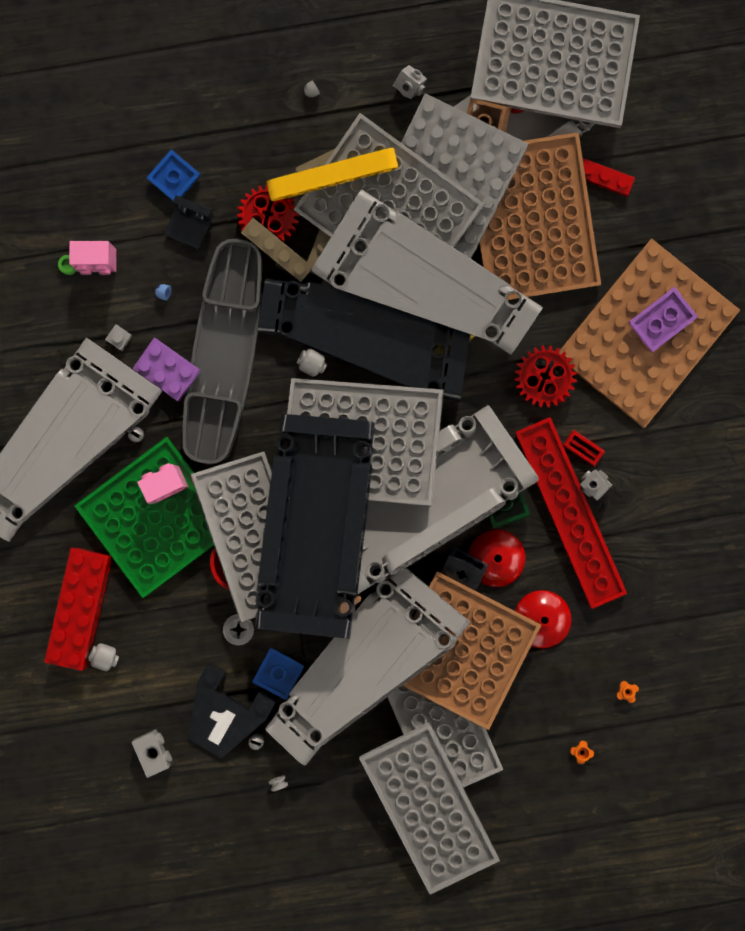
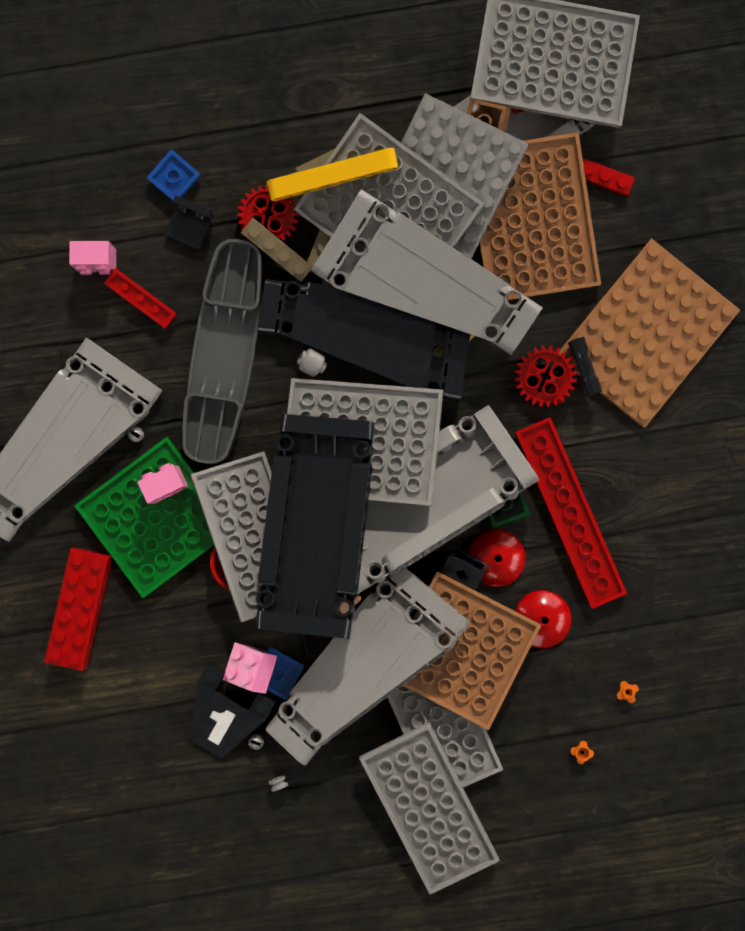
(64, 266): bright green tile -> none
(103, 657): light grey head -> none
(118, 337): light grey plate -> none
(140, 298): none -> red plate
(150, 764): light grey brick -> none
(163, 291): medium blue hinge -> none
(166, 369): medium lavender plate -> none
(231, 635): light grey gear -> none
(250, 668): none -> bright pink brick
(311, 89): light grey hinge -> none
(410, 82): light grey brick -> none
(579, 454): red tile -> none
(580, 351): none -> black axle
(600, 478): light grey brick -> none
(662, 319): medium lavender plate -> none

